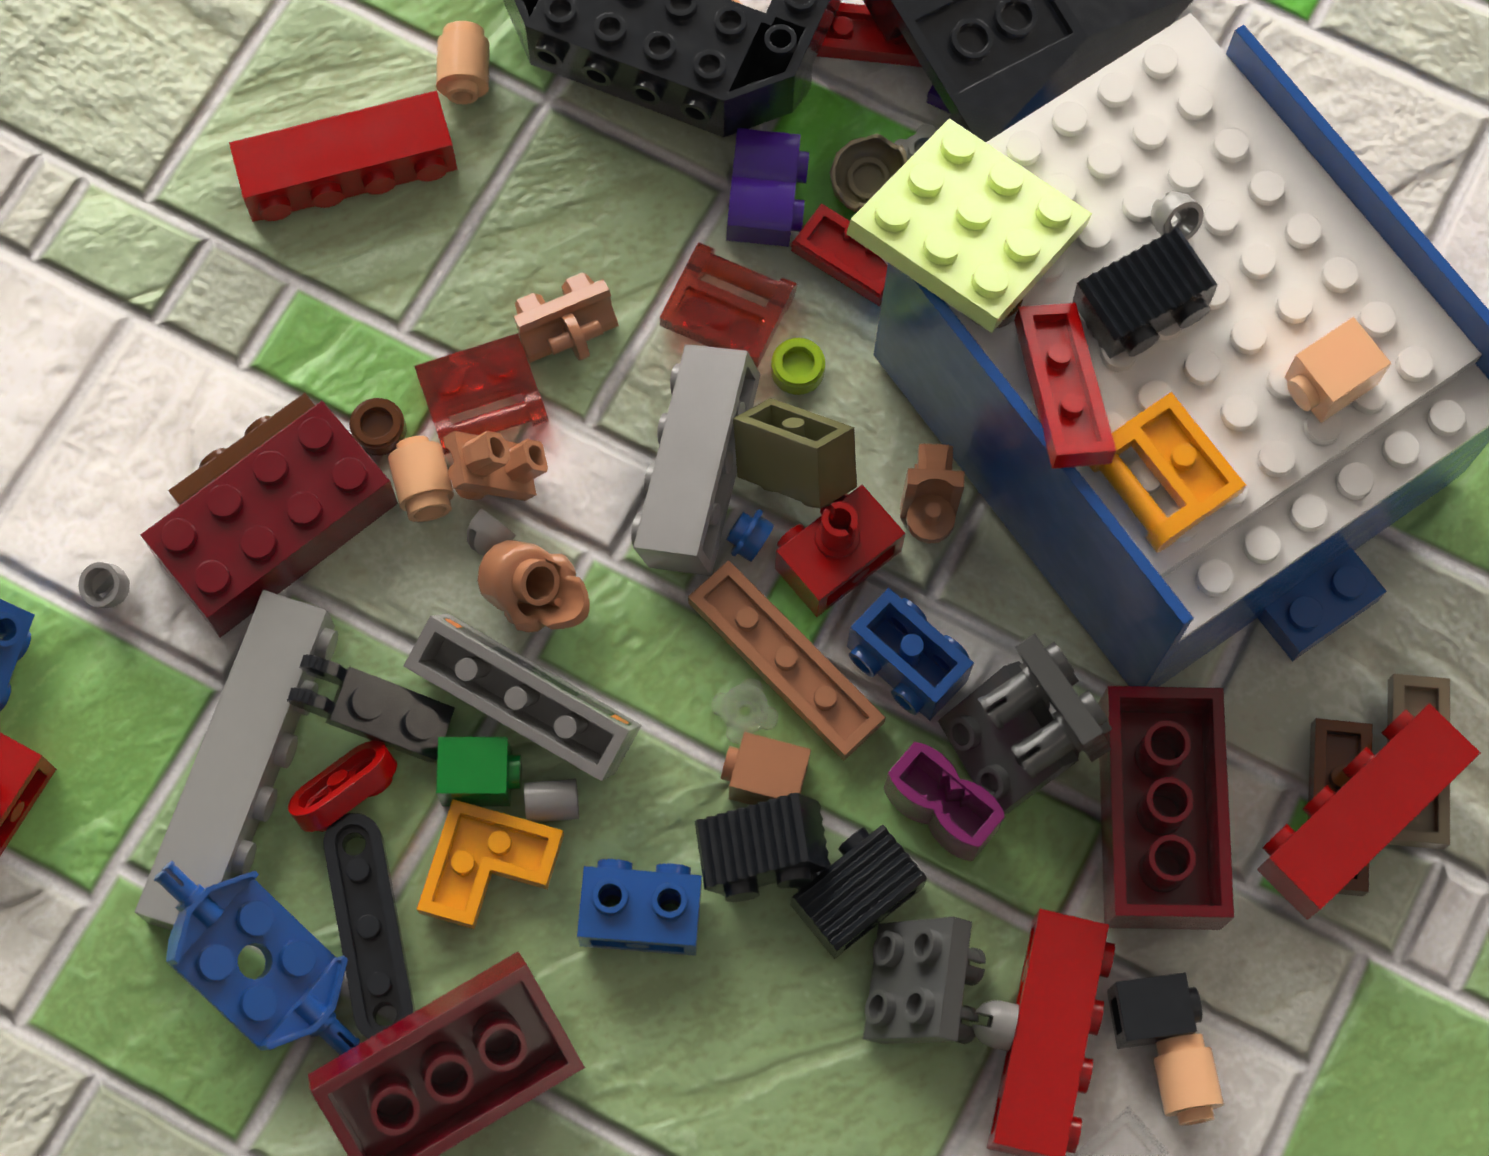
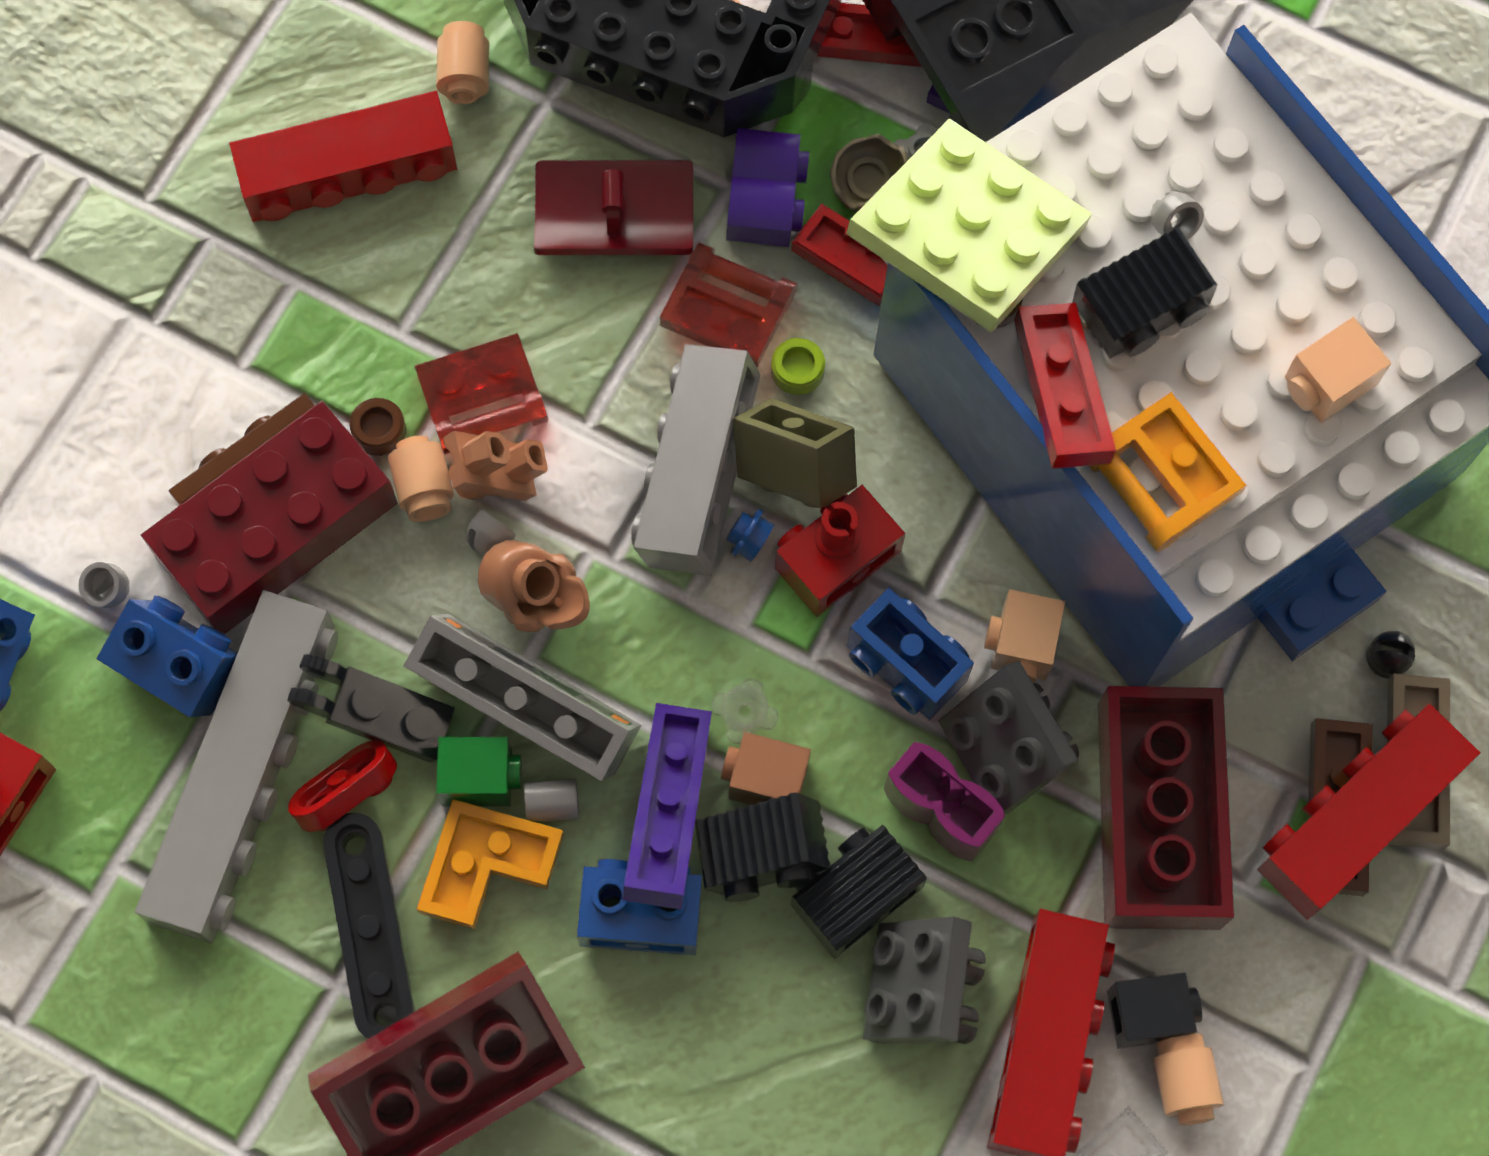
(170, 655): none -> blue brick
(299, 977): blue plate -> none
(565, 321): nougat hips -> none
(613, 207): none -> dark red shield
(667, 807): none -> dark purple plate
(786, 660): nougat plate -> none
(932, 494): nougat hips -> none
(1000, 1024): light grey hinge -> none
(1026, 633): none -> light nougat brick
(1049, 678): dark grey plate -> none
(1387, 662): none -> black hinge

